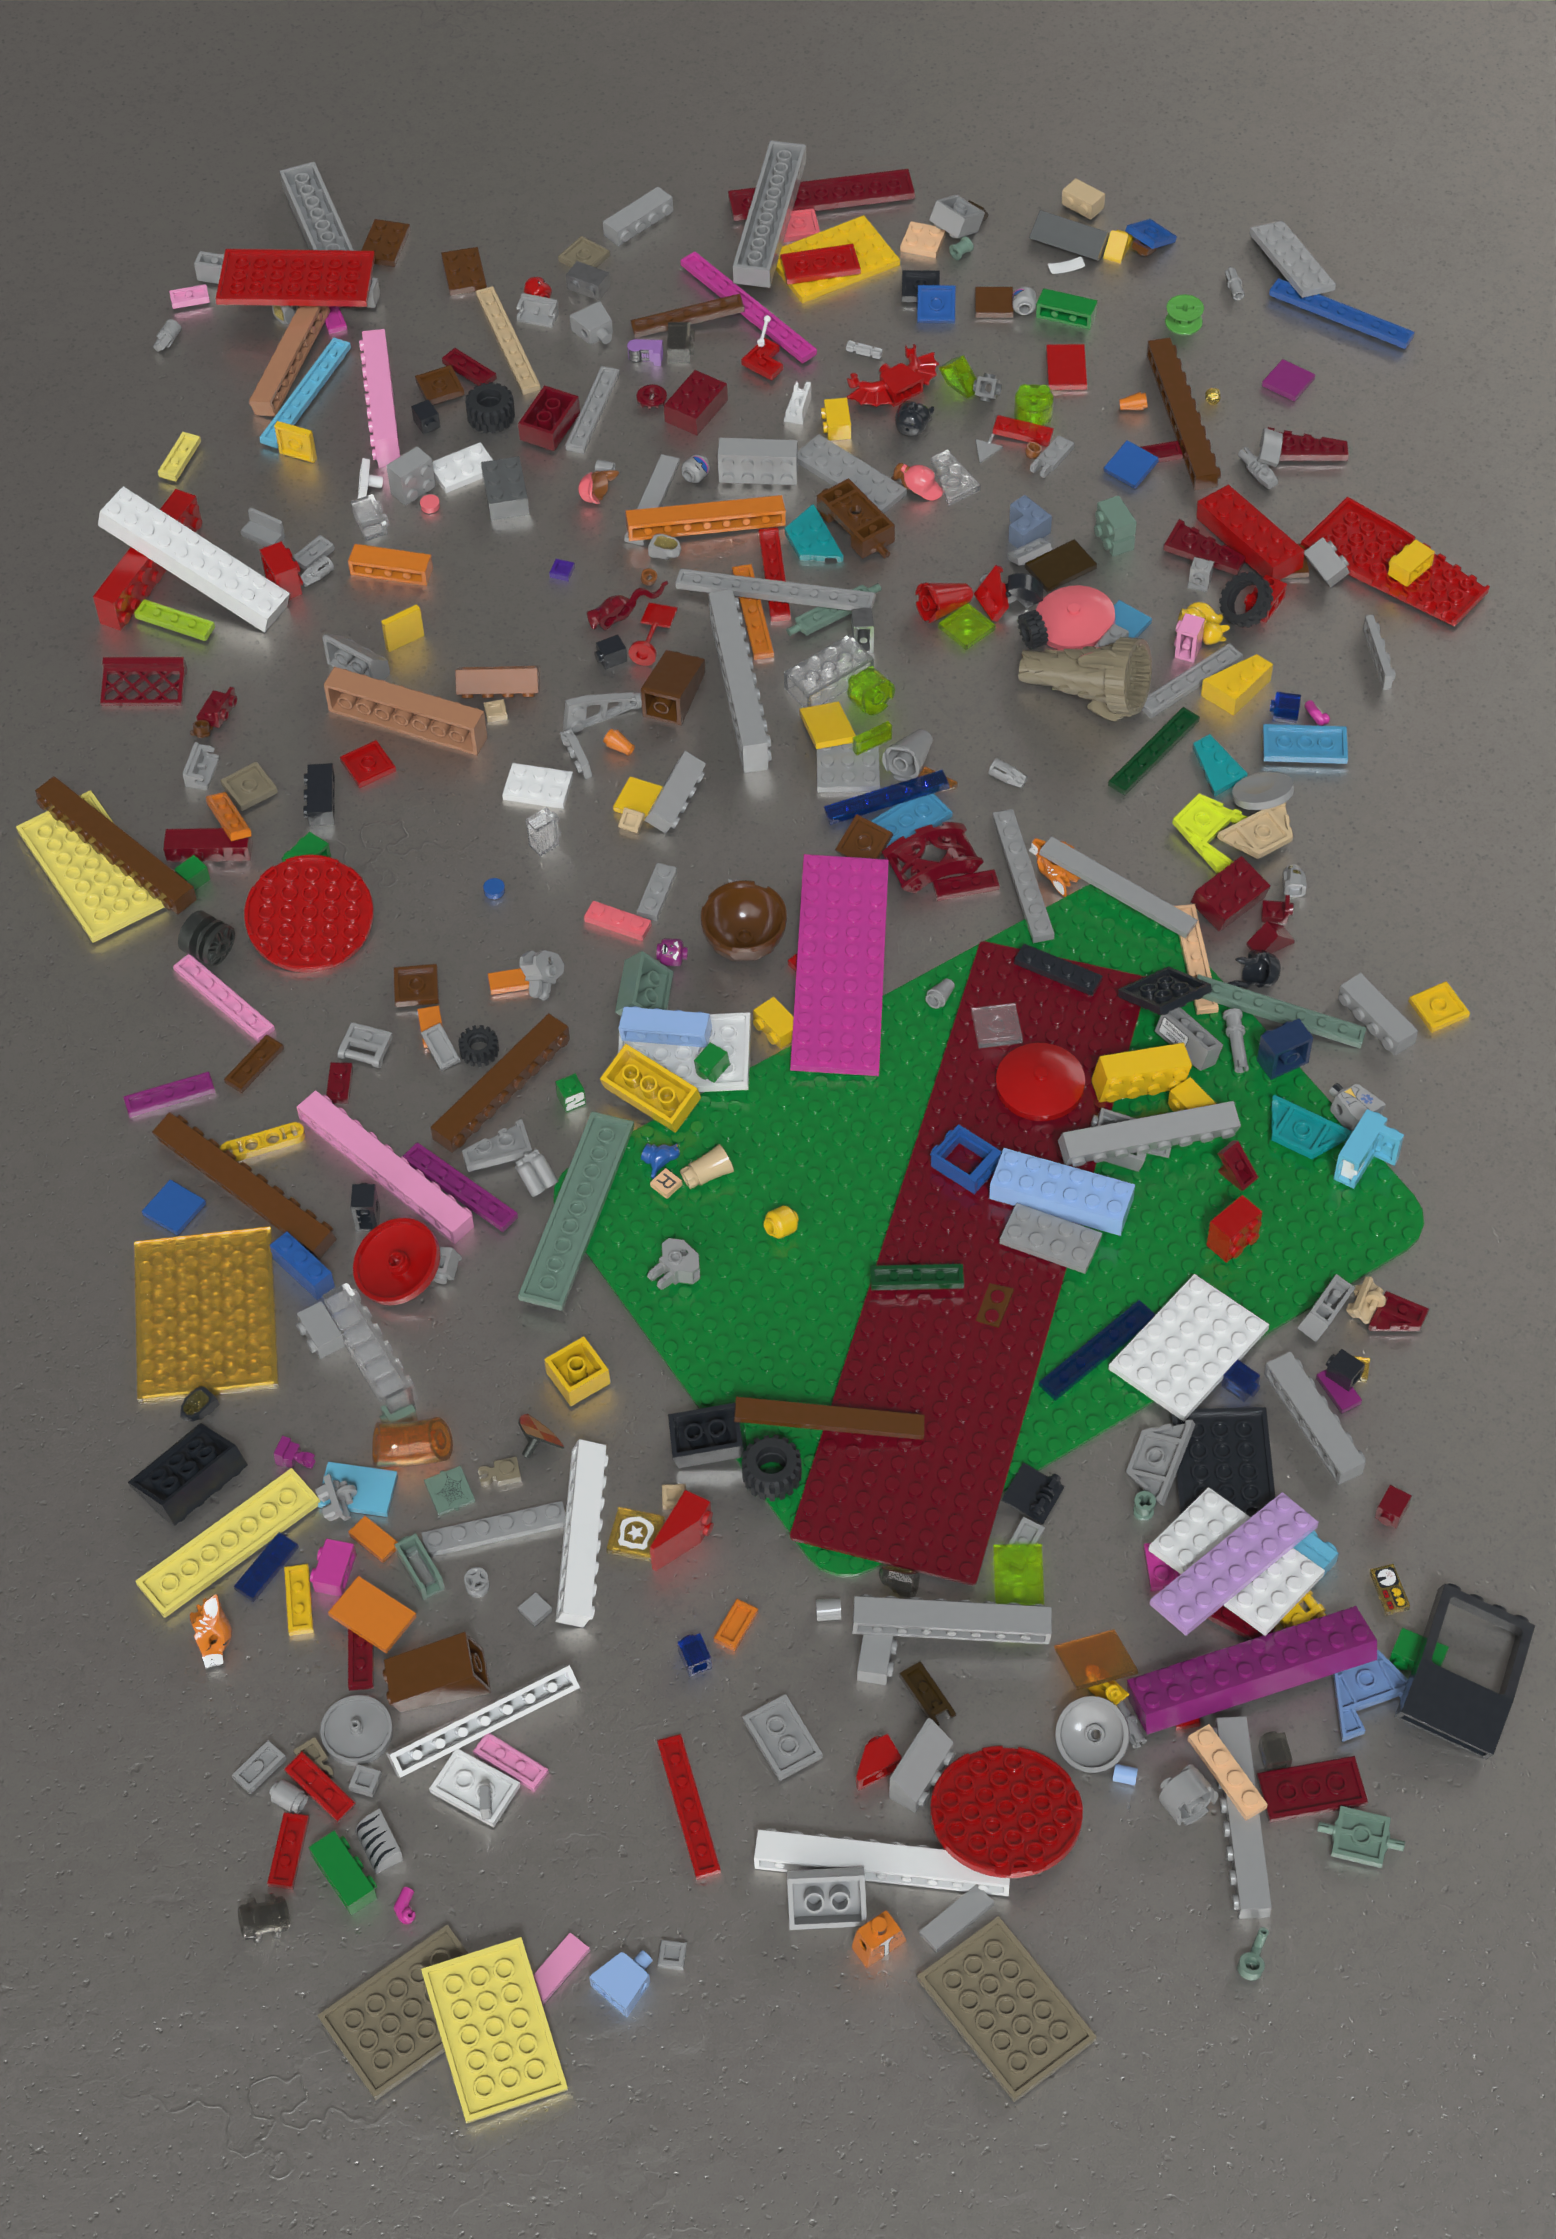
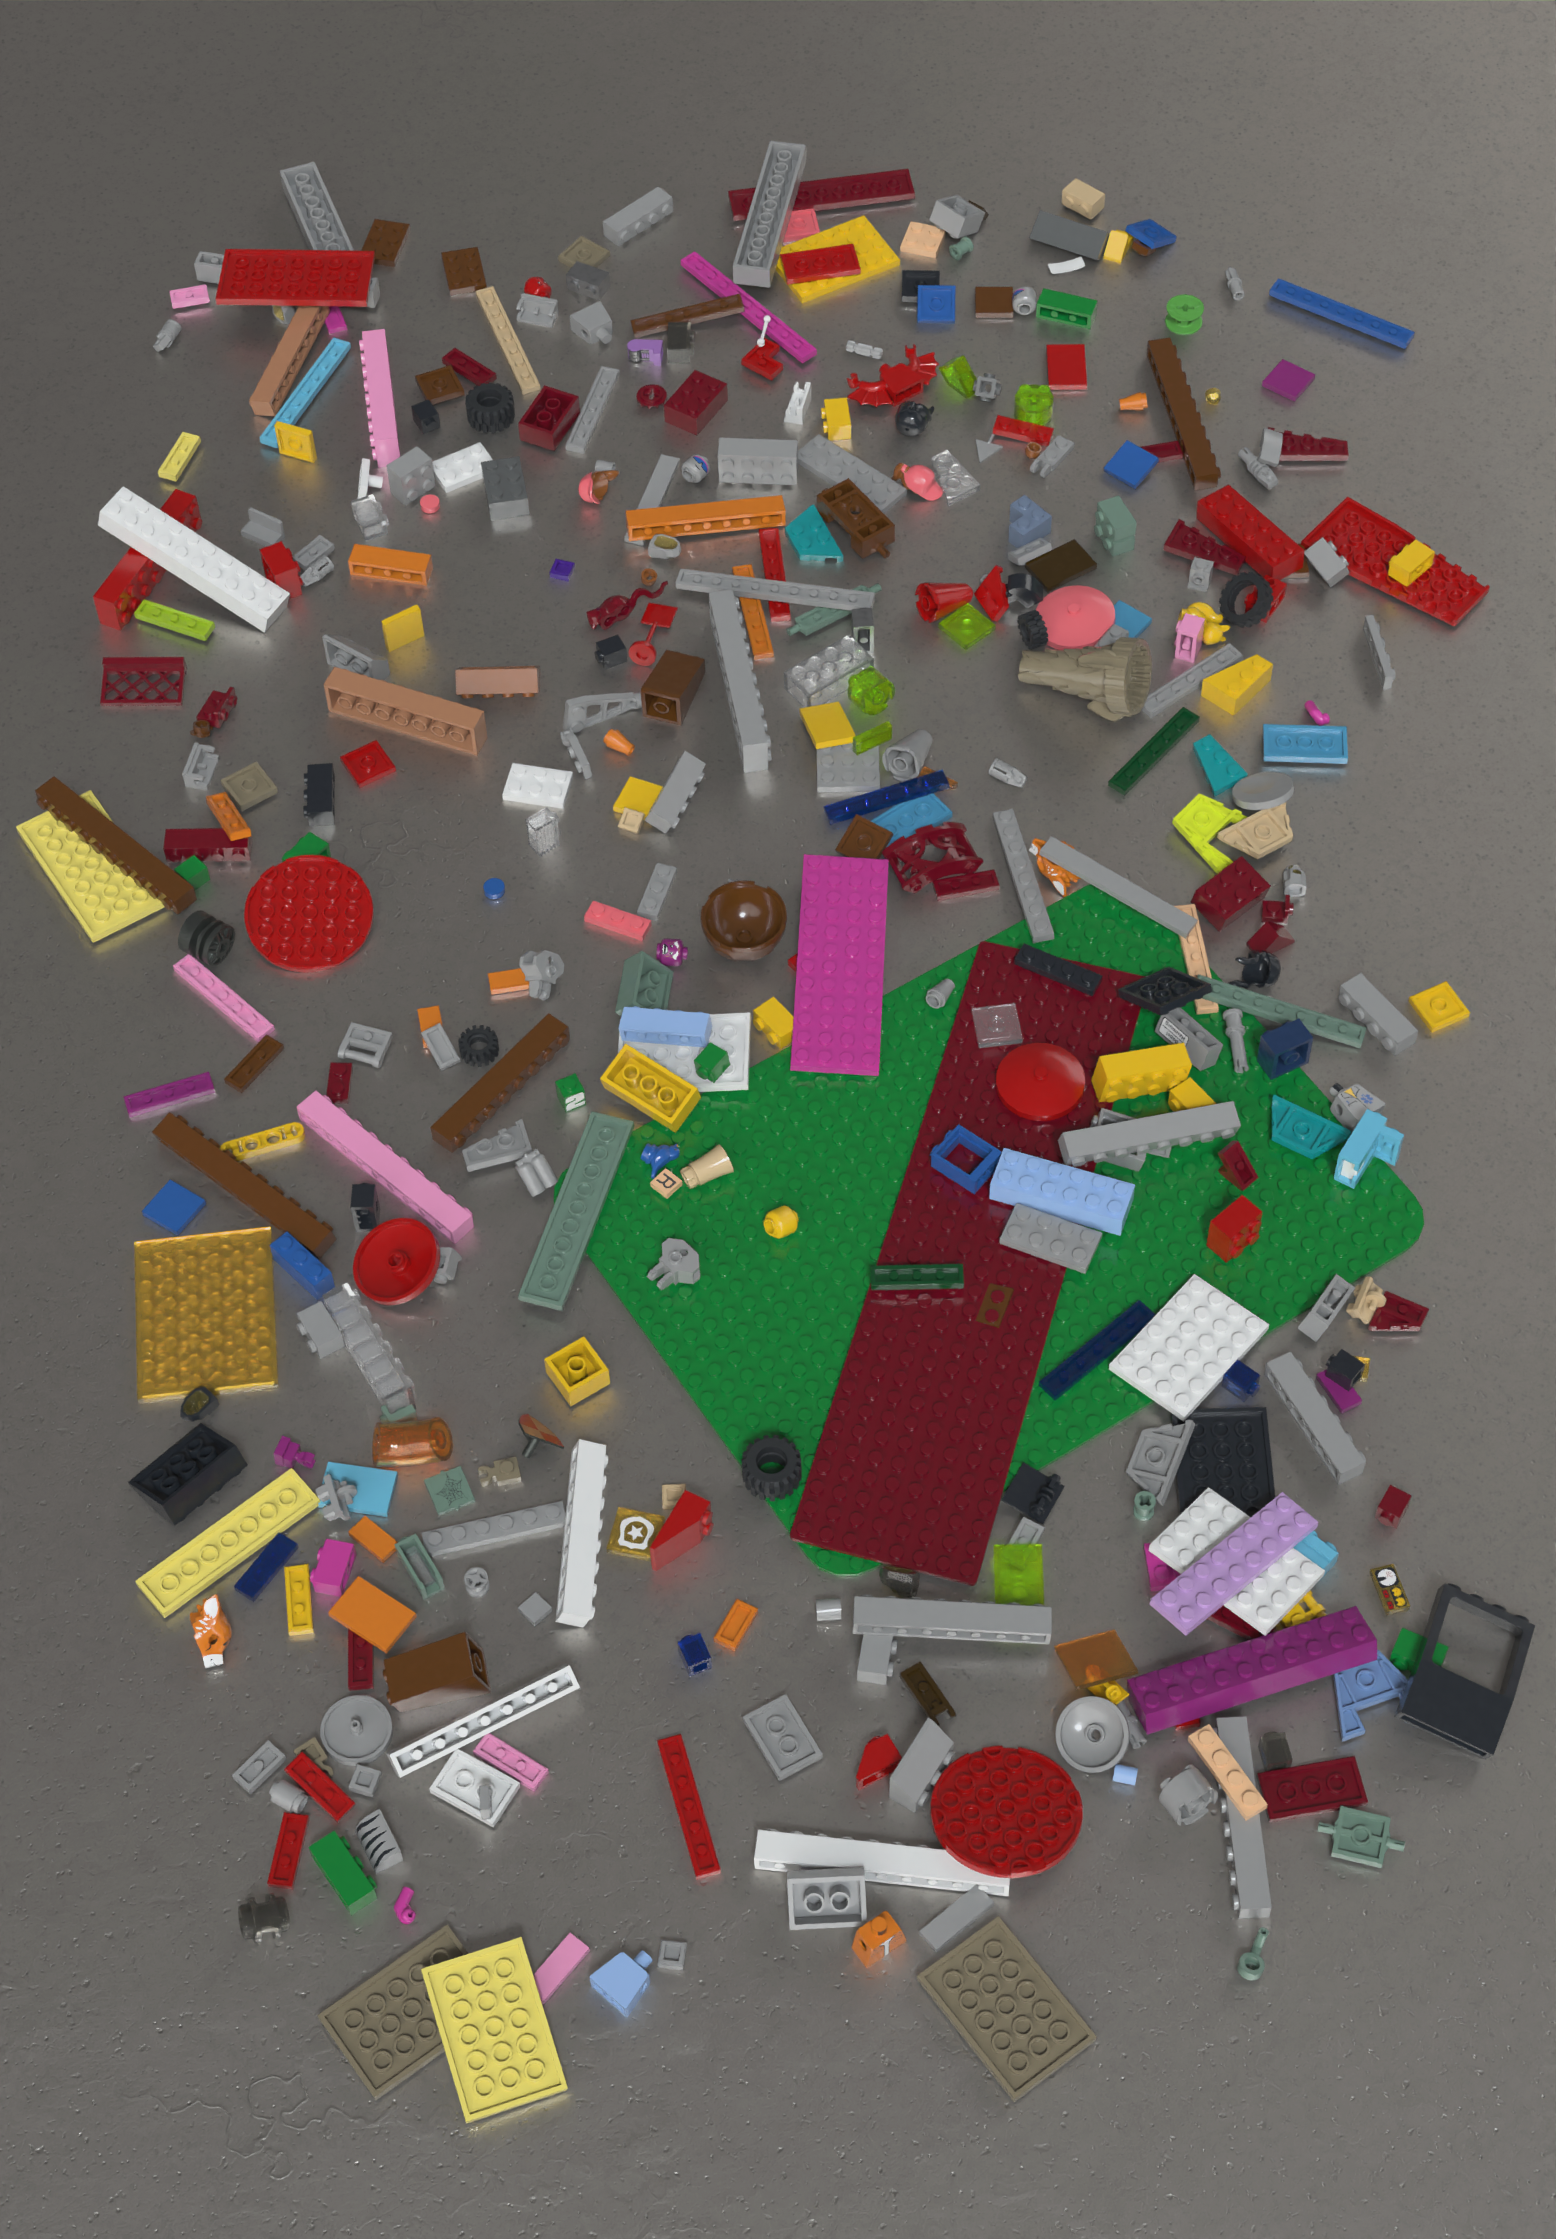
(416, 985): reddish brown plate -> none
(461, 1187): magenta plate -> none
(495, 710): tan tile -> none
(706, 1436): black brick -> none
(829, 1418): reddish brown tile -> none
(1285, 707): clear blue brick -> none
(1292, 259): light grey plate -> none

